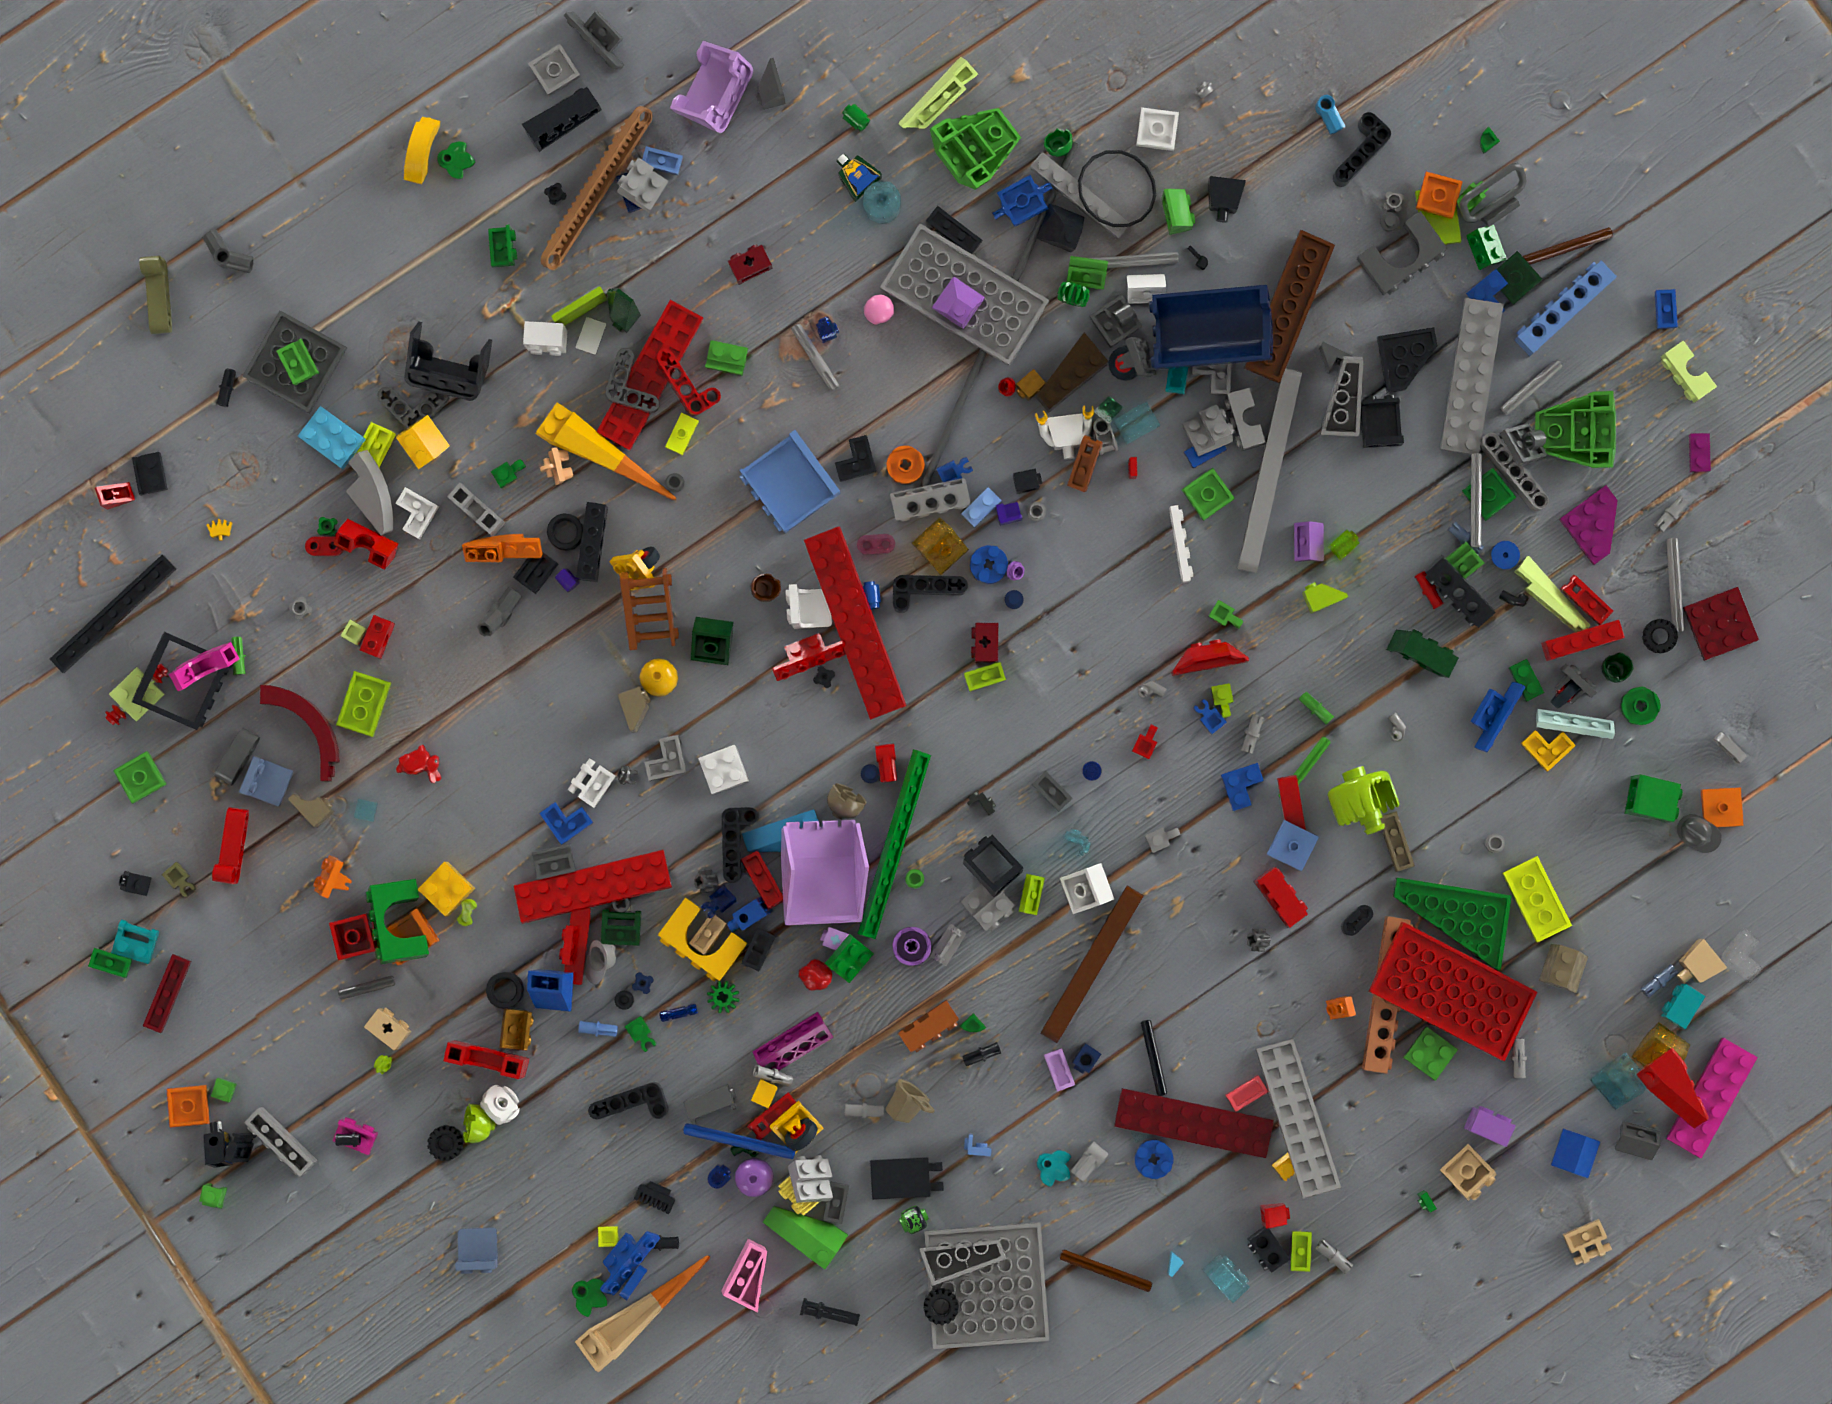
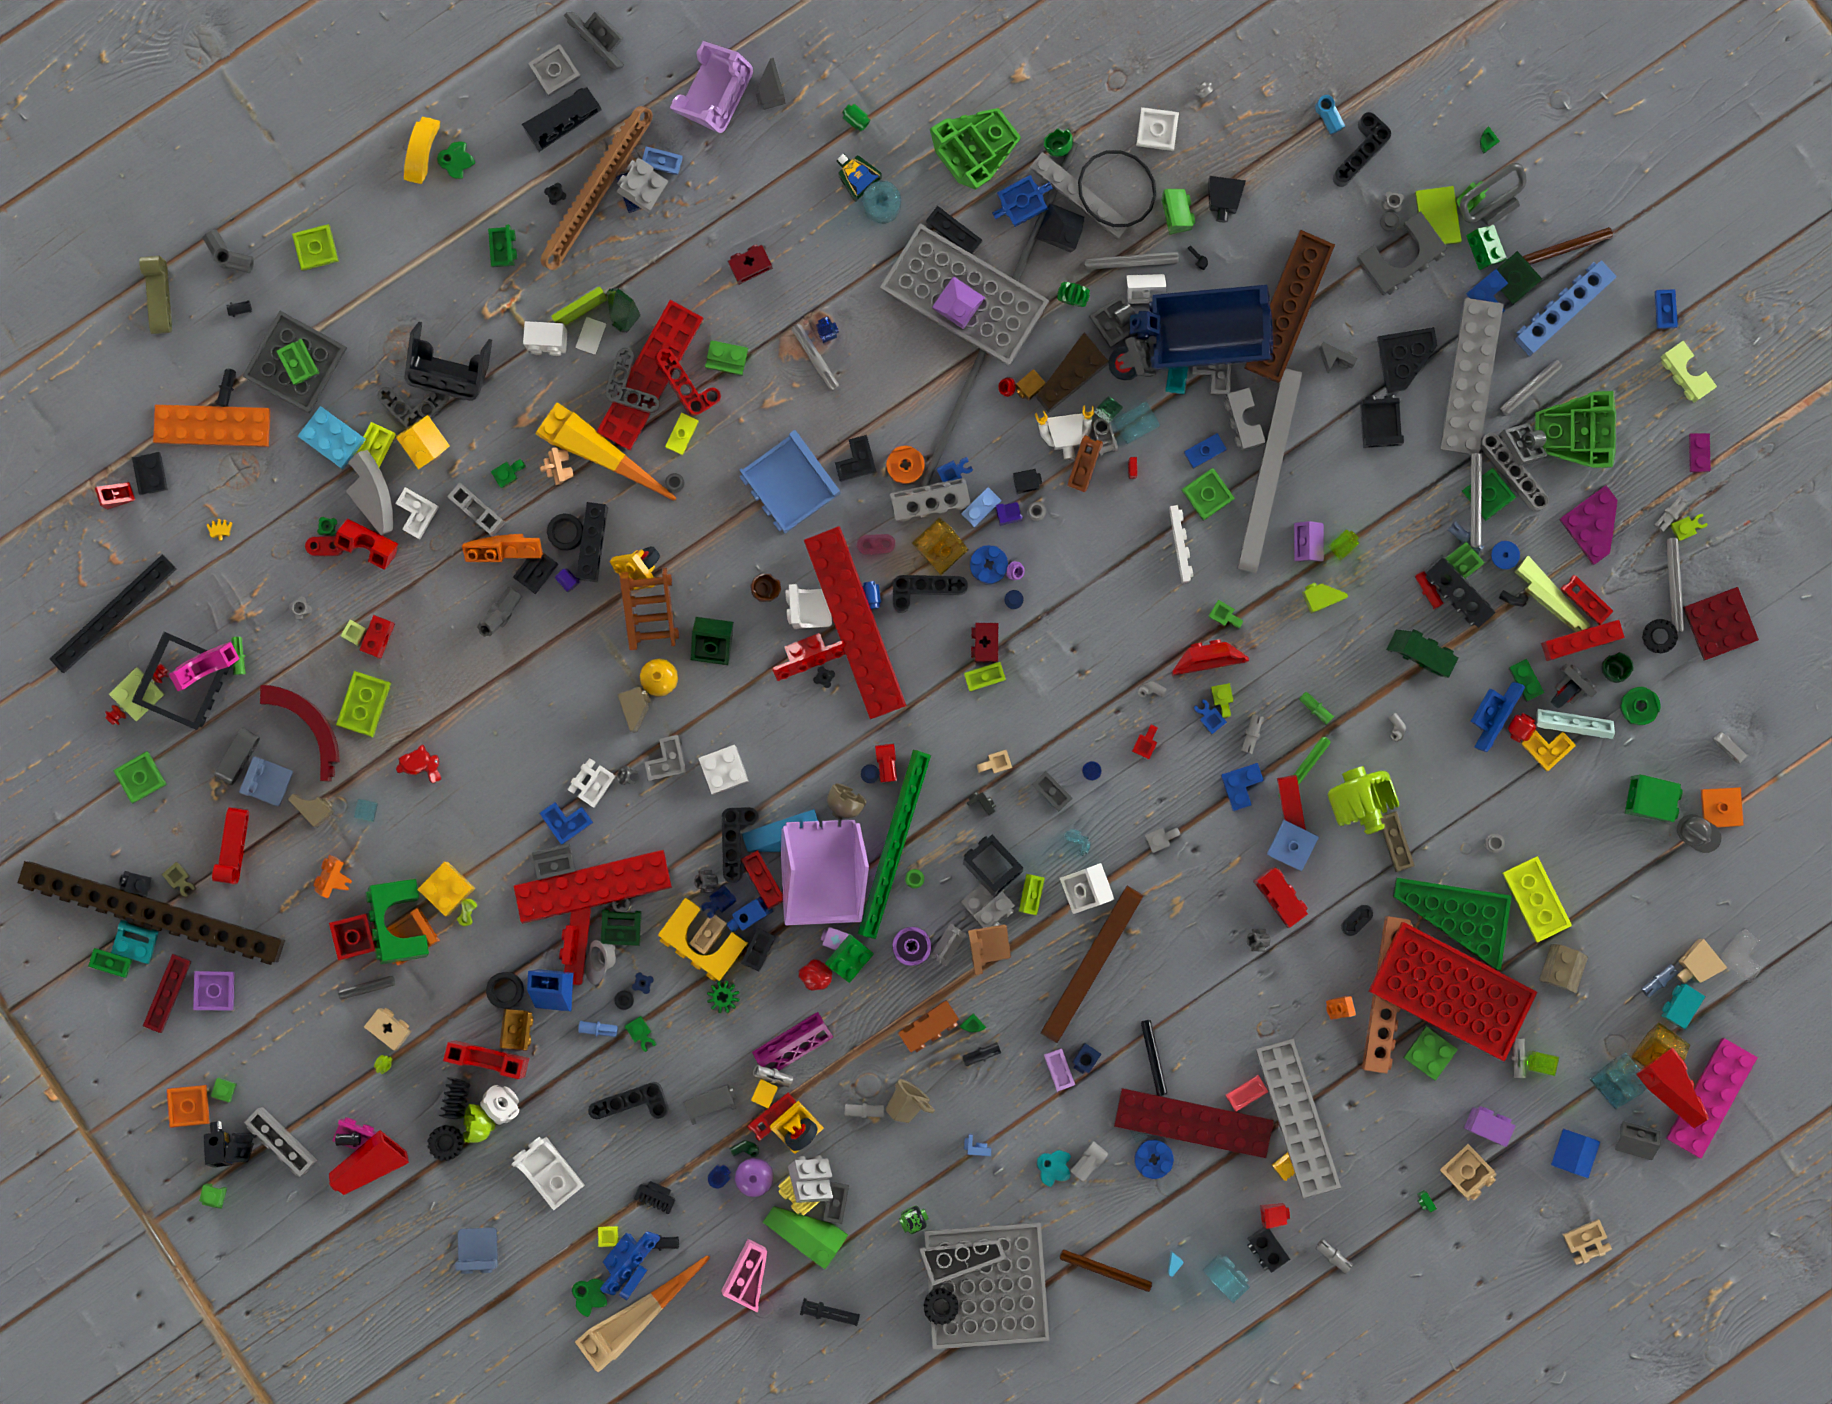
(29, 880): none -> dark brown brick
(211, 425): none -> orange plate
(213, 990): none -> medium lavender plate
(239, 308): none -> black pin
(315, 247): none -> lime plate
(369, 1162): none -> red slope
(455, 1098): none -> black piece
(548, 1172): none -> white bracket
(678, 1012): clear blue axle -> none
(738, 1141): blue axle -> none
(879, 309): bright pink hair -> none
(903, 1178): black tile -> none
(940, 96): yellowish green wedge -> none
(988, 945): none -> medium nougat bracket
(997, 762): none -> tan plate
(1087, 272): bright green plate -> none
(1144, 324): none -> dark blue brick
(1209, 430): light grey plate -> none
(1300, 1251): lime plate -> none
(1345, 402): light grey wedge -> none
(1439, 195): orange plate -> none
(1522, 727): none -> red head
(1543, 1063): none -> clear neon green brick
(1685, 527): none -> lime plate

